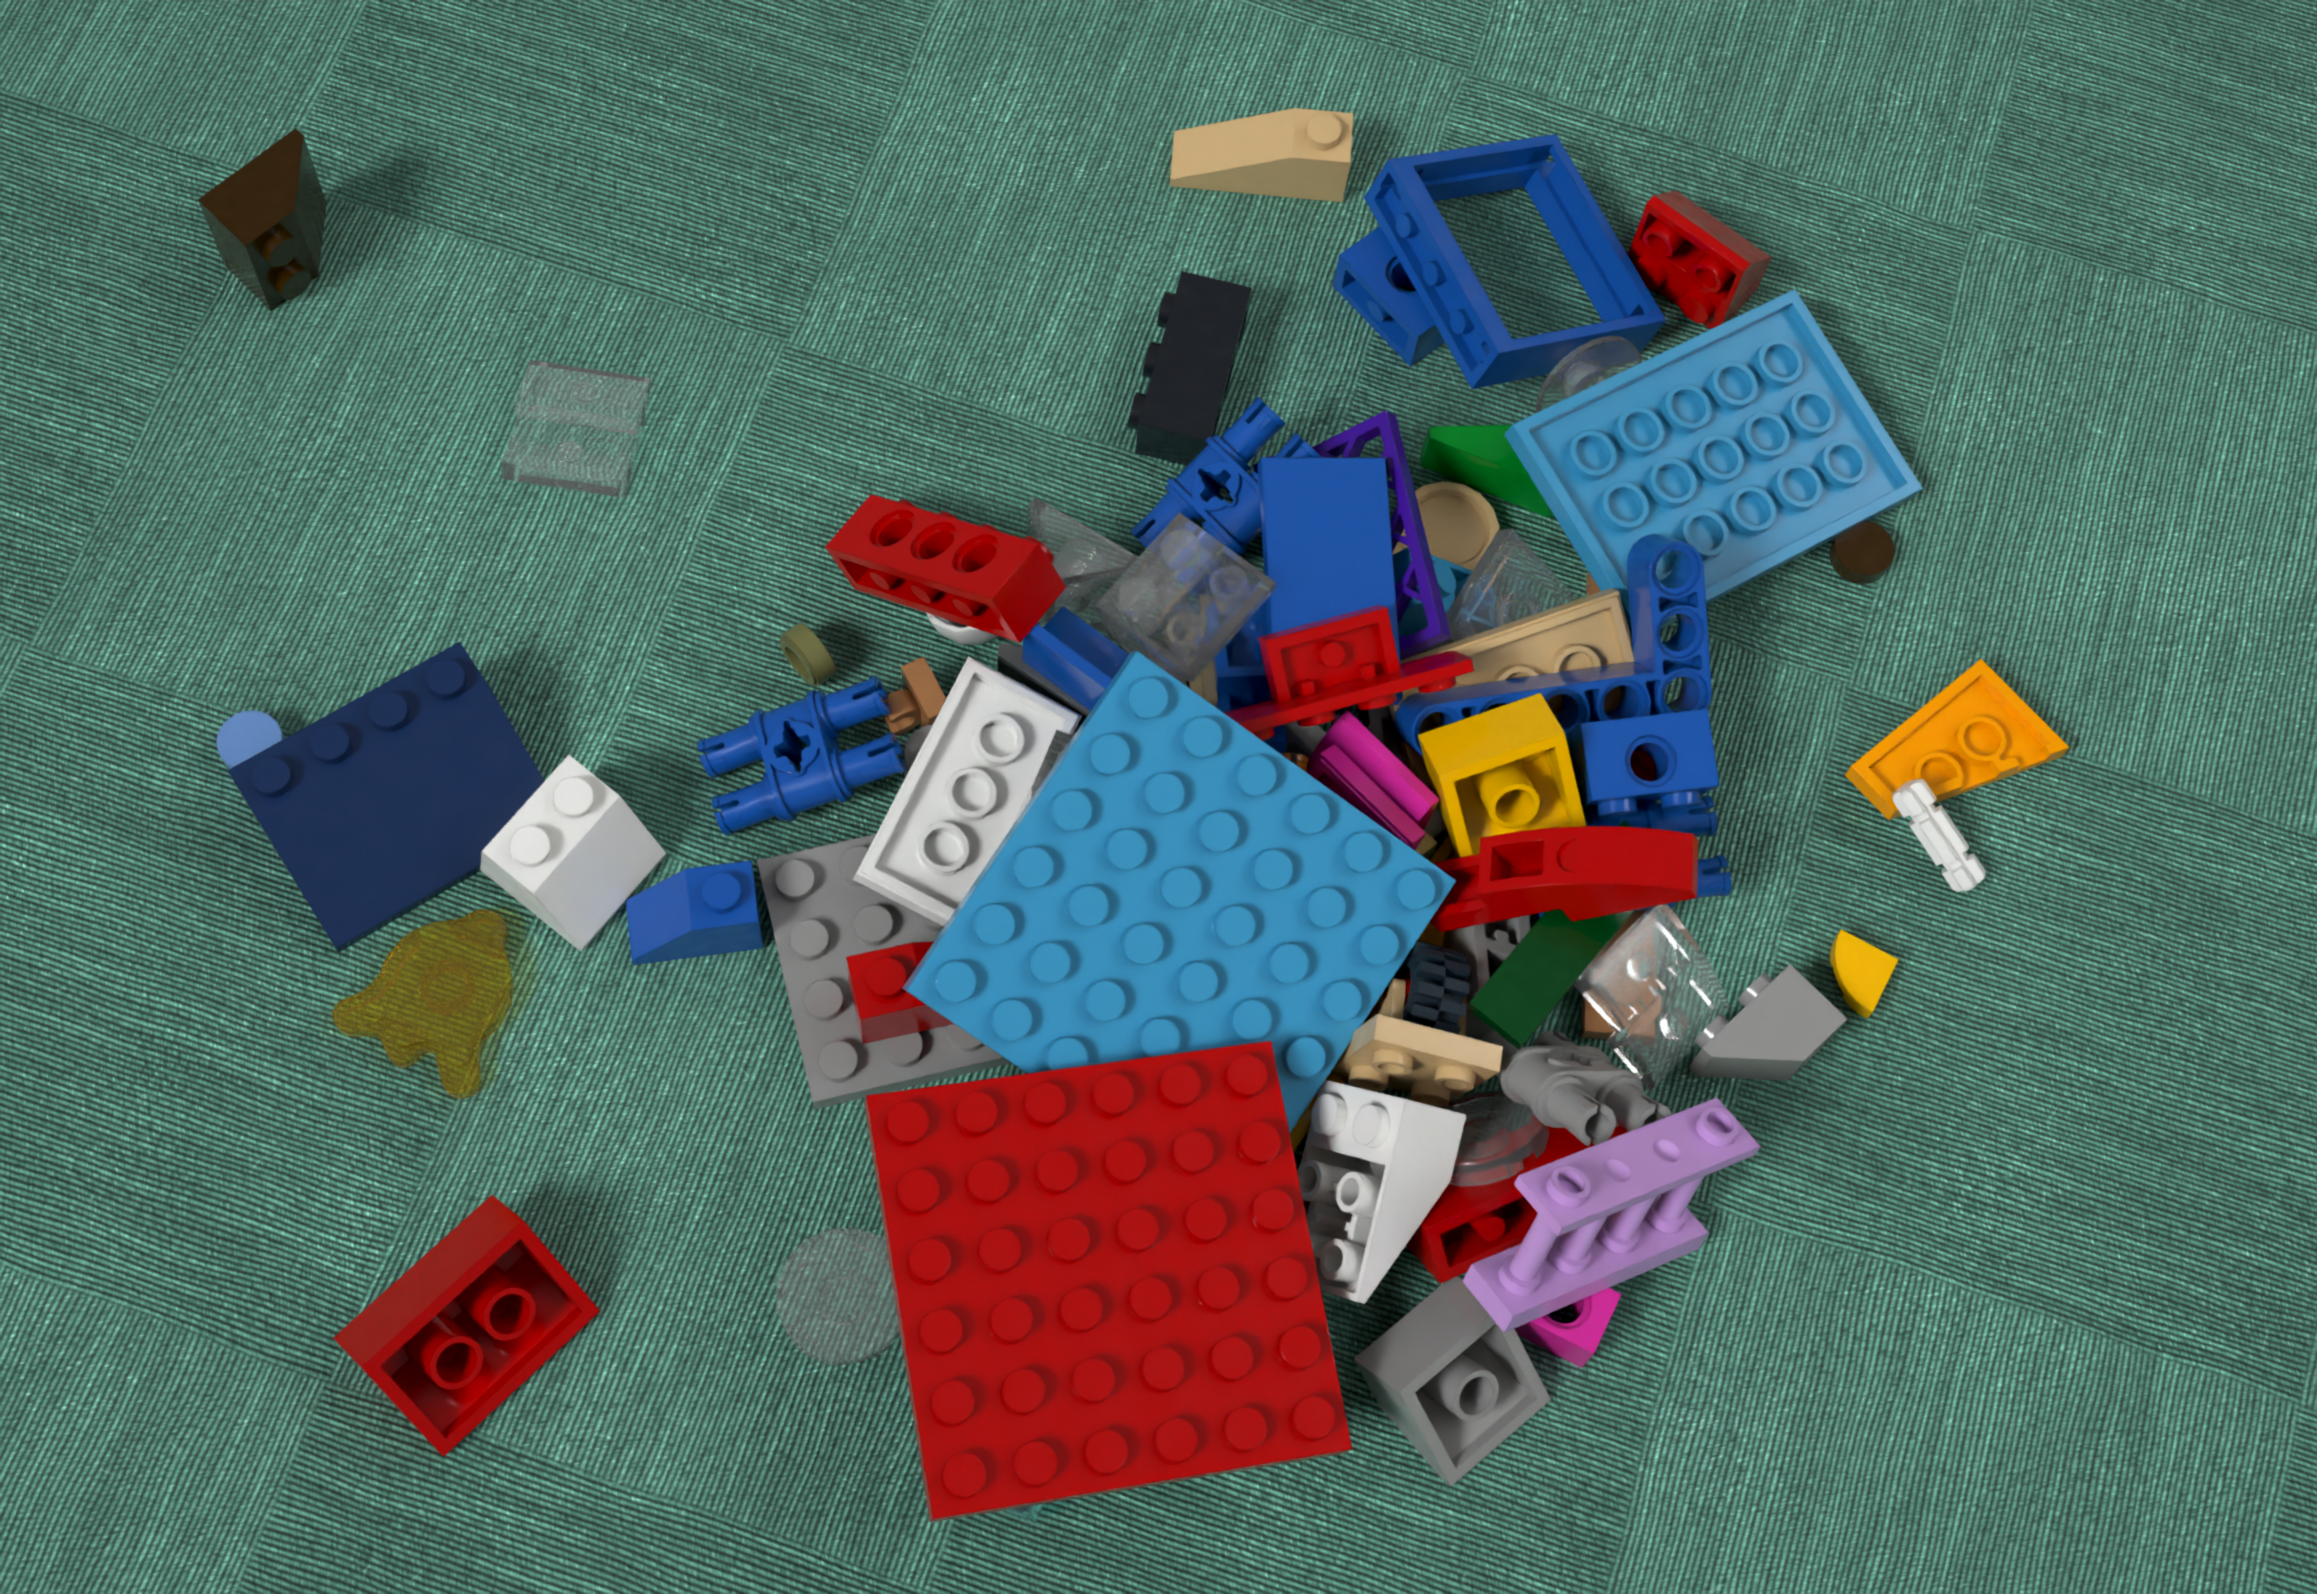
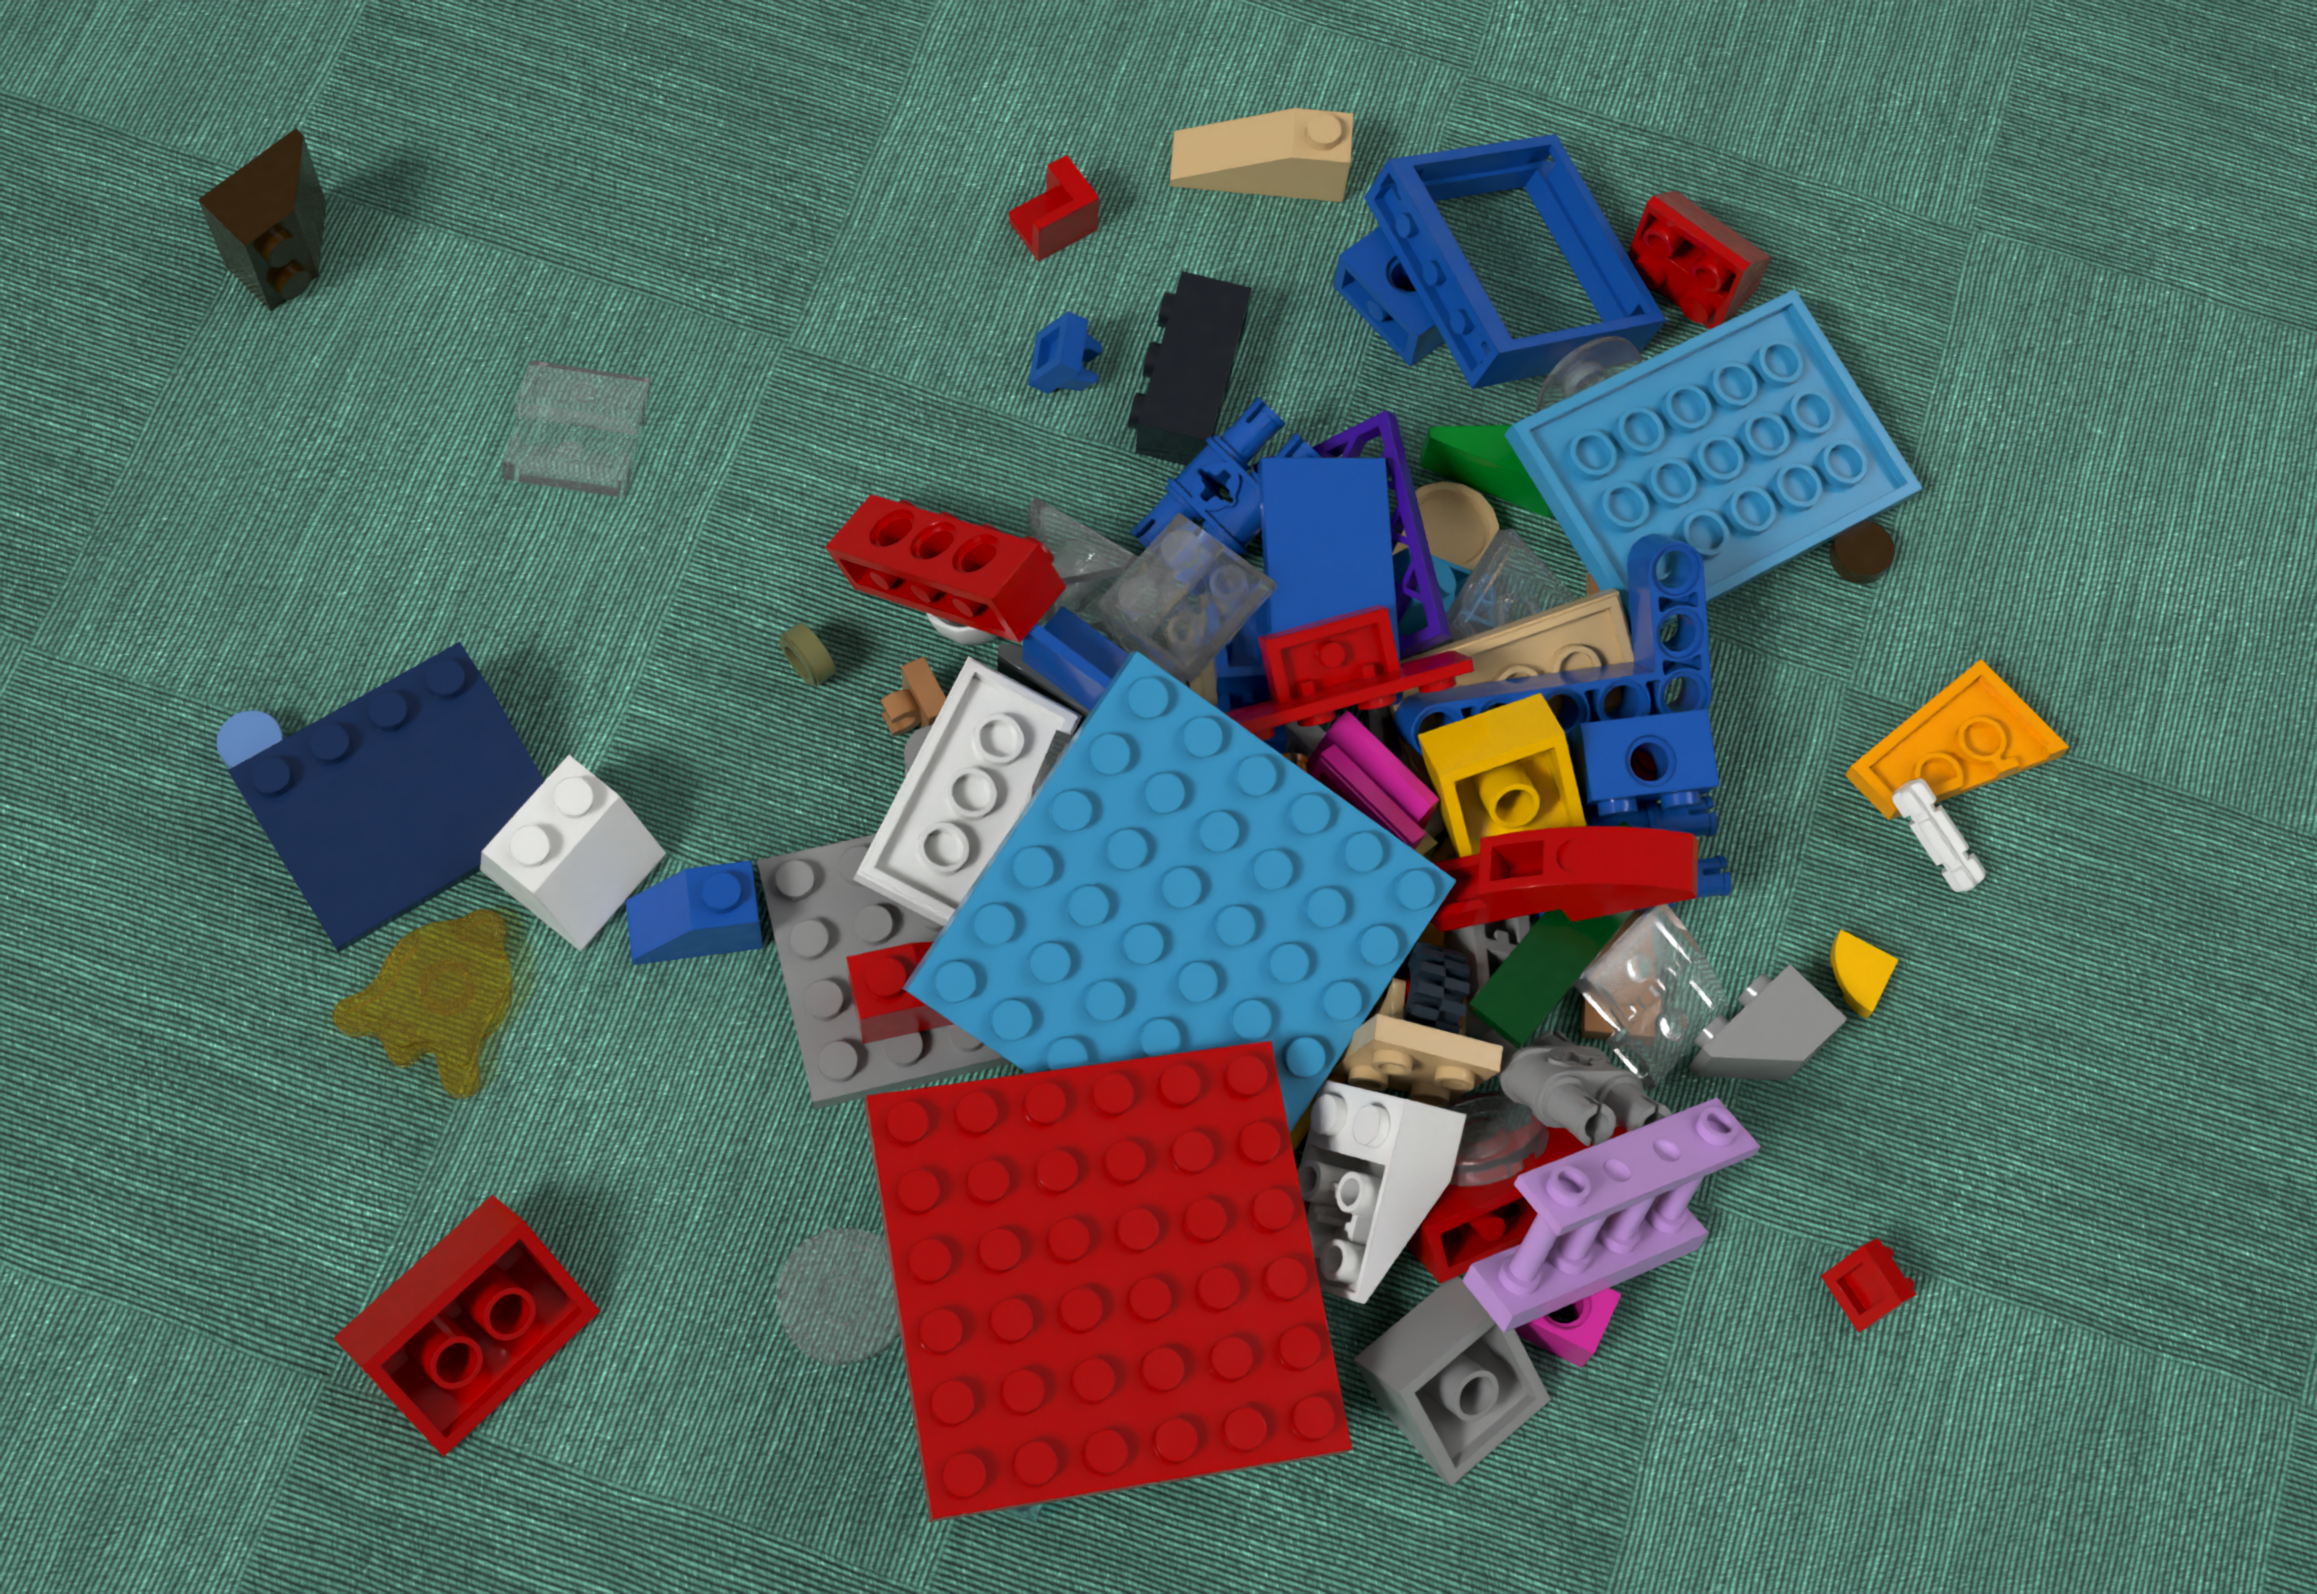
(824, 771): blue pin -> none
(1058, 215): none -> red panel
(1060, 355): none -> blue tile
(1869, 1284): none -> red tile

